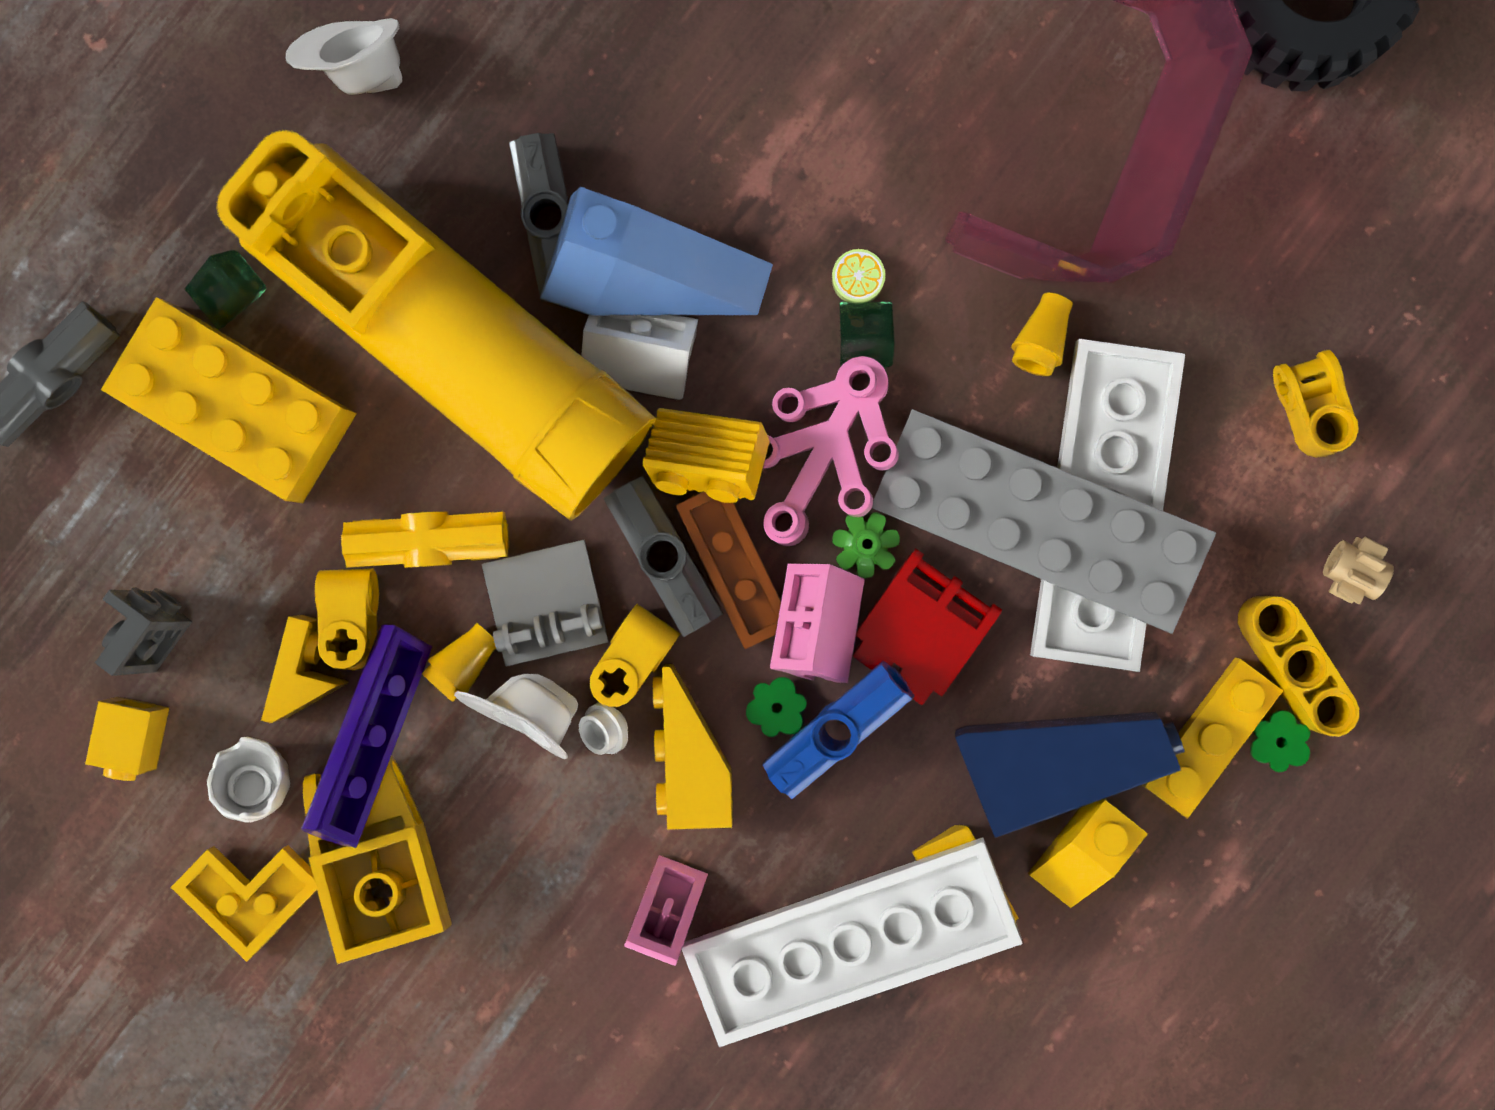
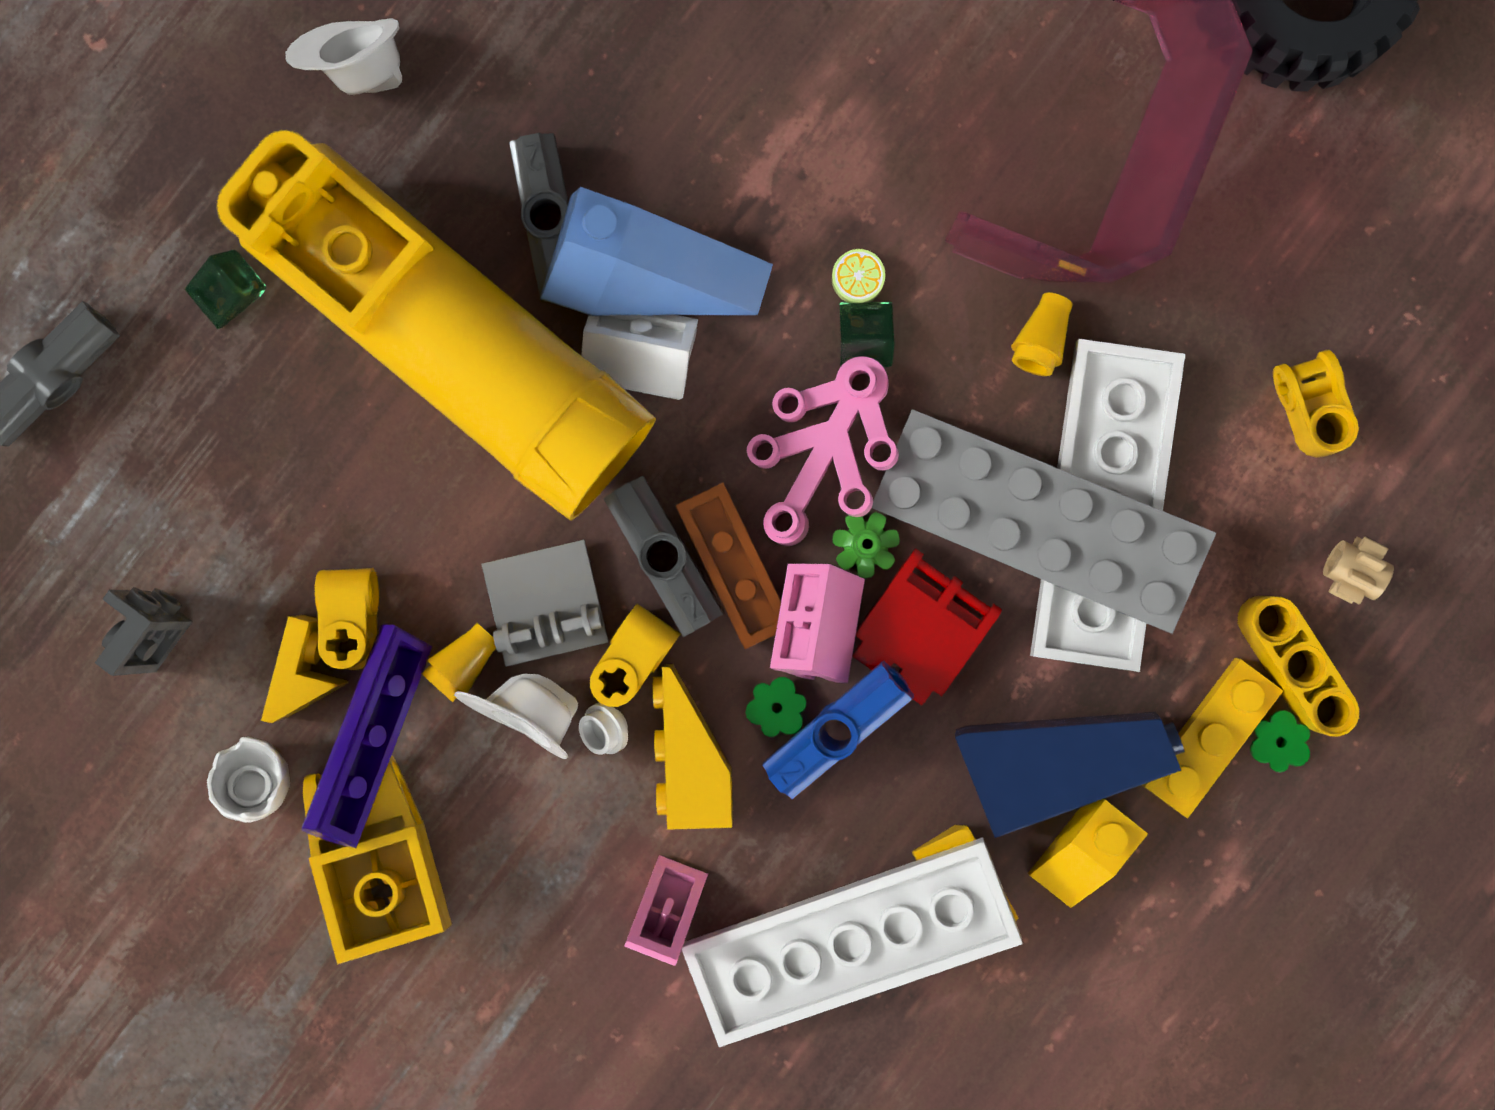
(126, 737): yellow brick -> none
(228, 401): yellow brick -> none
(242, 909): yellow plate -> none
(425, 539): yellow piece -> none
(706, 455): yellow brick -> none

